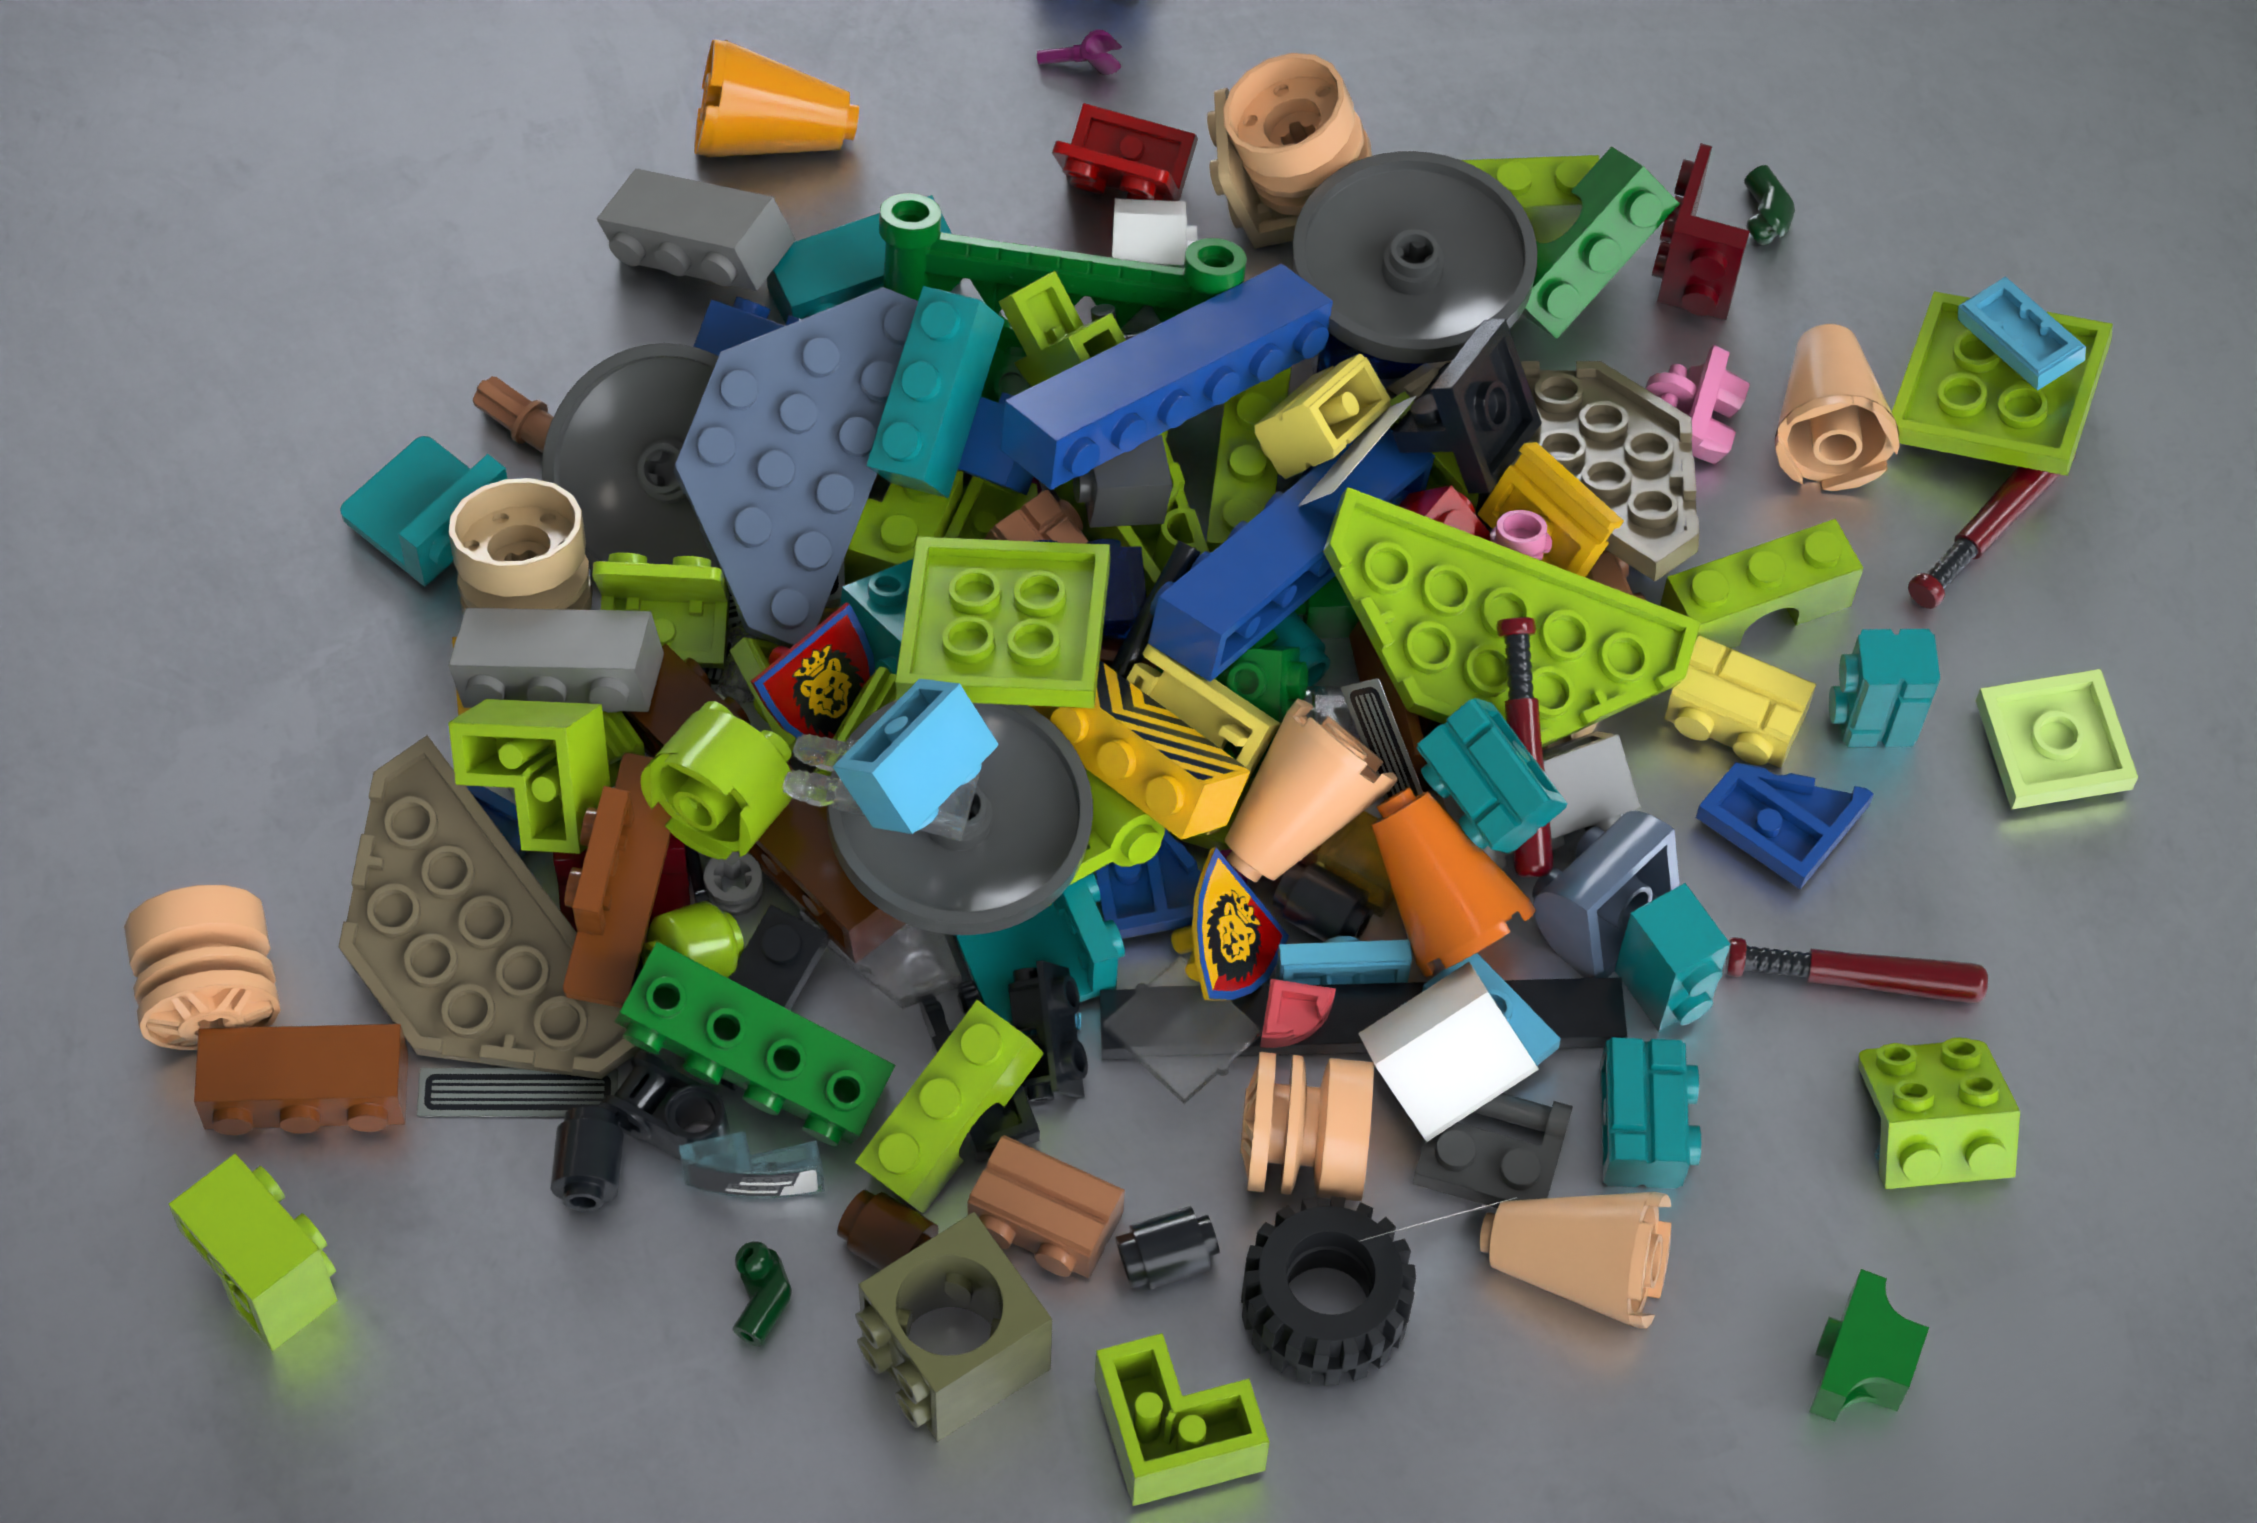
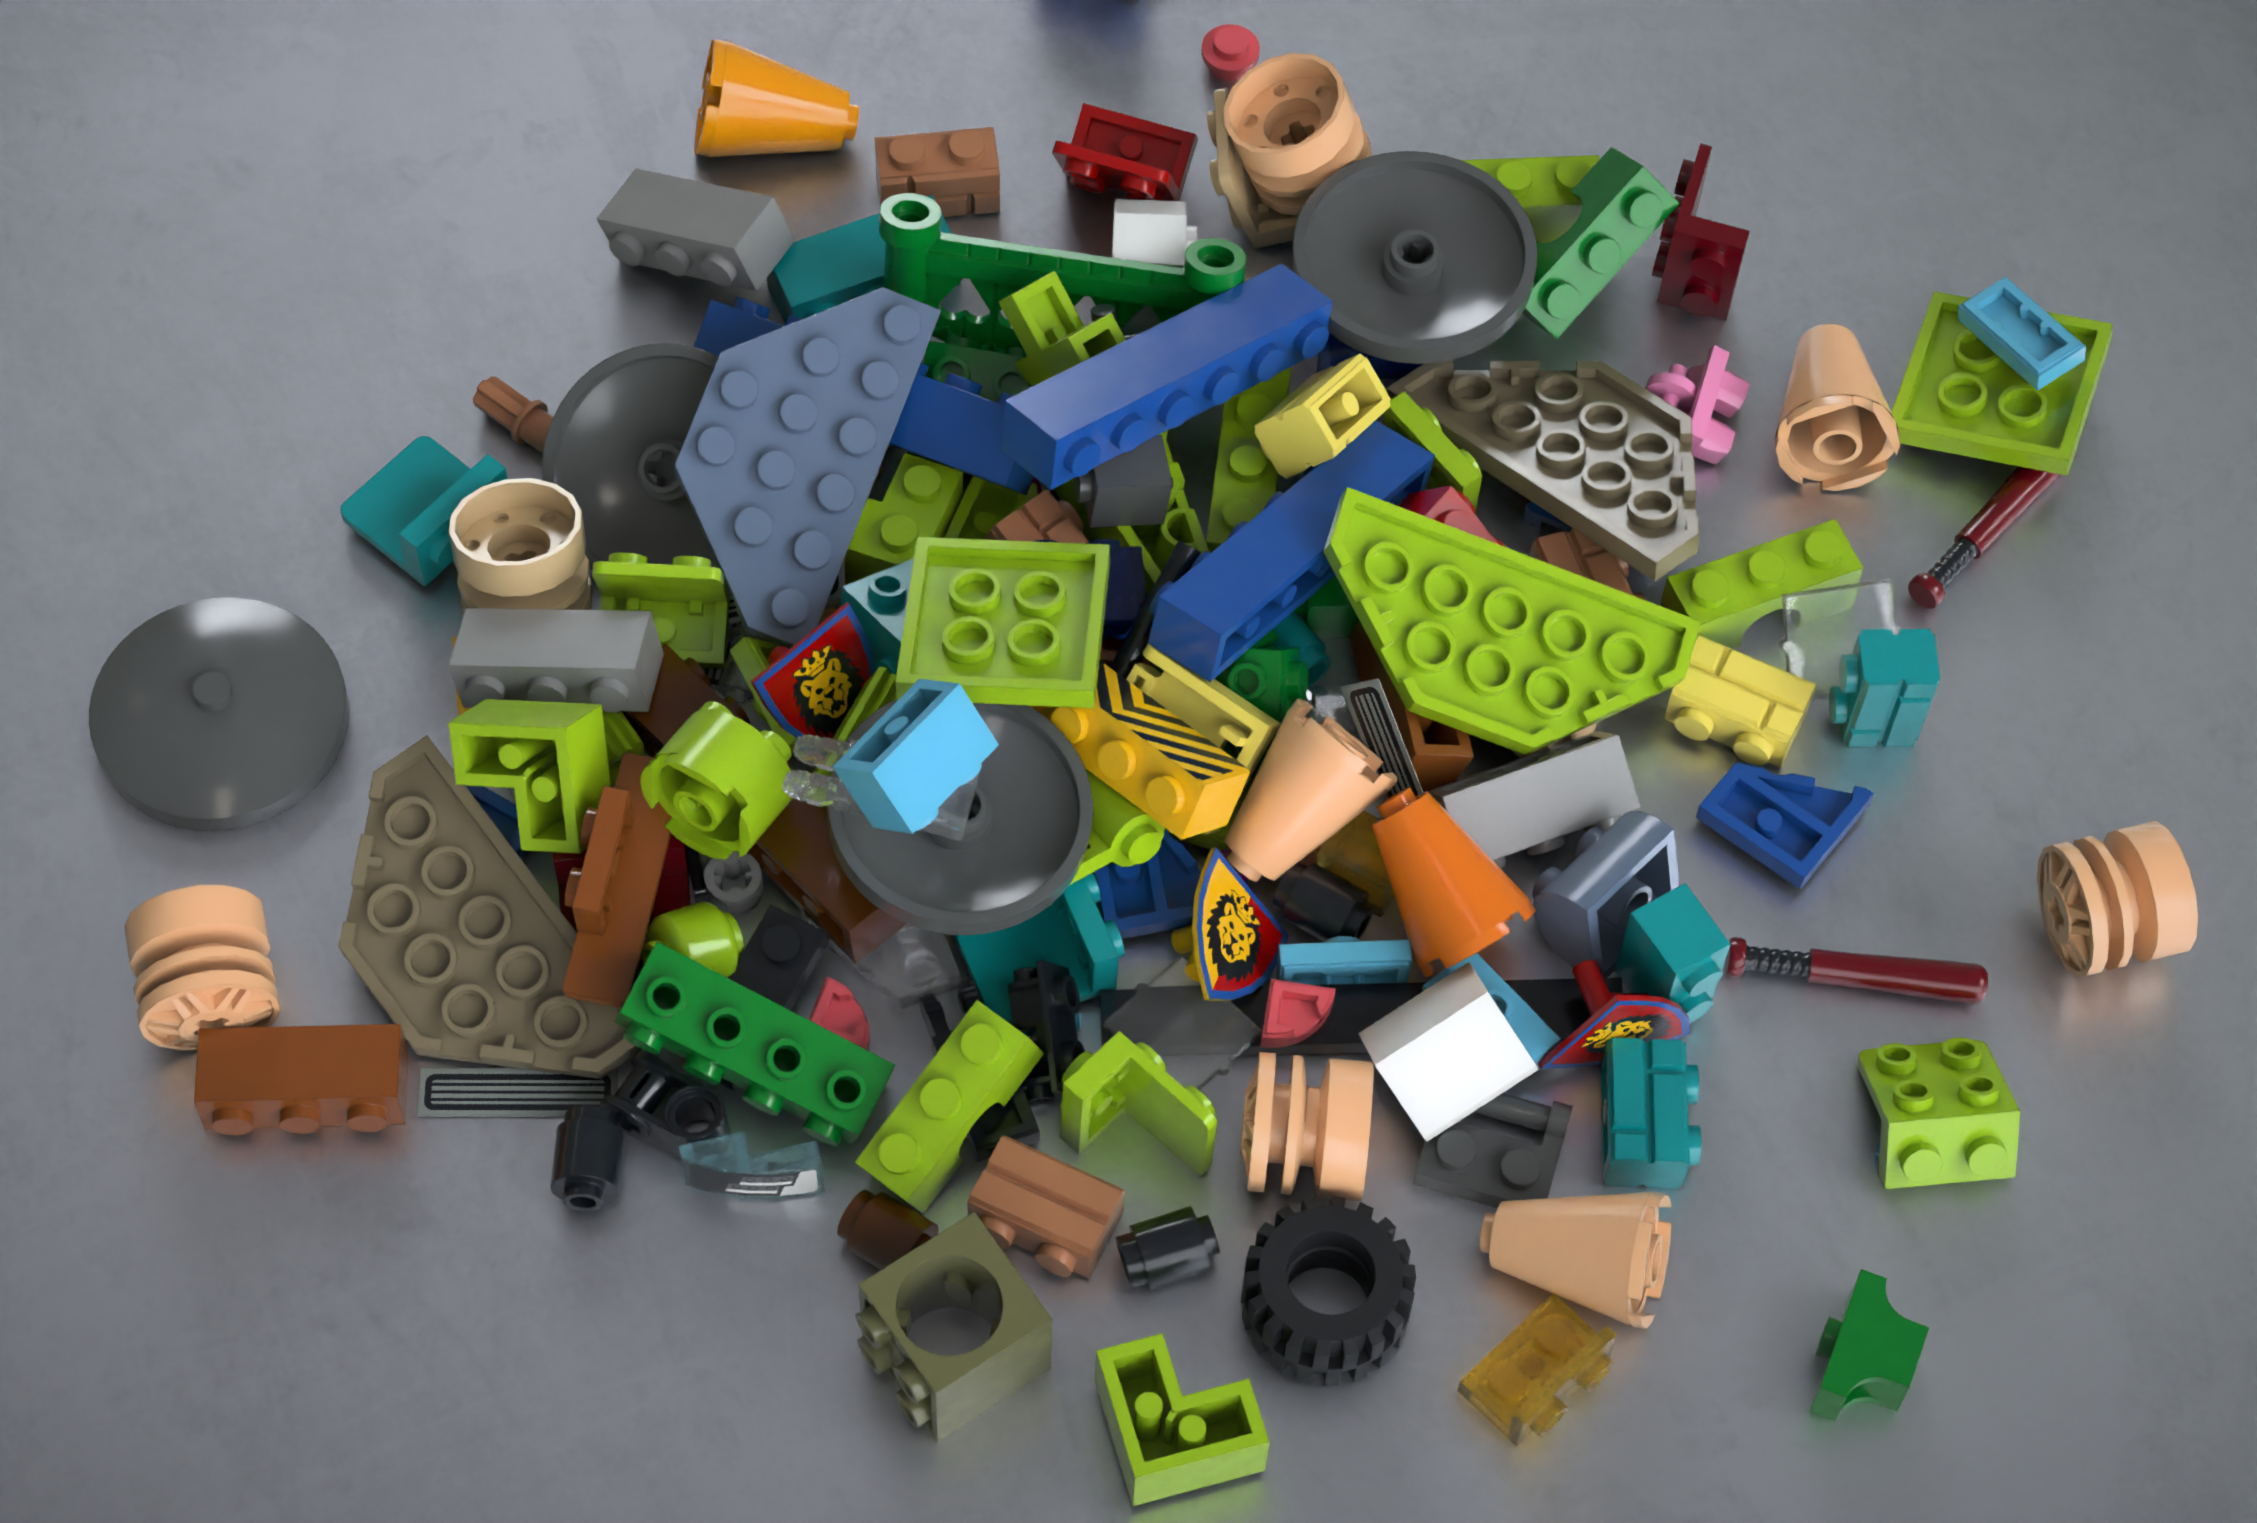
(219, 714): none -> dark grey dish
(262, 1254): lime brick -> none
(766, 1288): dark green arm -> none
(841, 1013): none -> coral tile
(935, 392): teal brick -> none
(950, 165): none -> nougat brick
(1092, 49): magenta hand -> none
(1136, 1082): none -> lime bracket
(1230, 51): none -> coral plate
(1356, 452): white sticker -> none
(1436, 1219): white sticker -> none
(1475, 409): black bracket -> none
(1489, 777): teal brick -> none
(1522, 532): bright pink plate -> none
(1522, 714): dark red piece -> none
(1537, 1369): none -> clear yellow bracket
(1573, 513): yellow plate -> none
(1614, 1016): none -> shield
(1774, 208): dark green arm -> none
(1827, 623): none -> clear piece
(2056, 739): yellowish green plate -> none
(2117, 898): none -> light nougat wheel

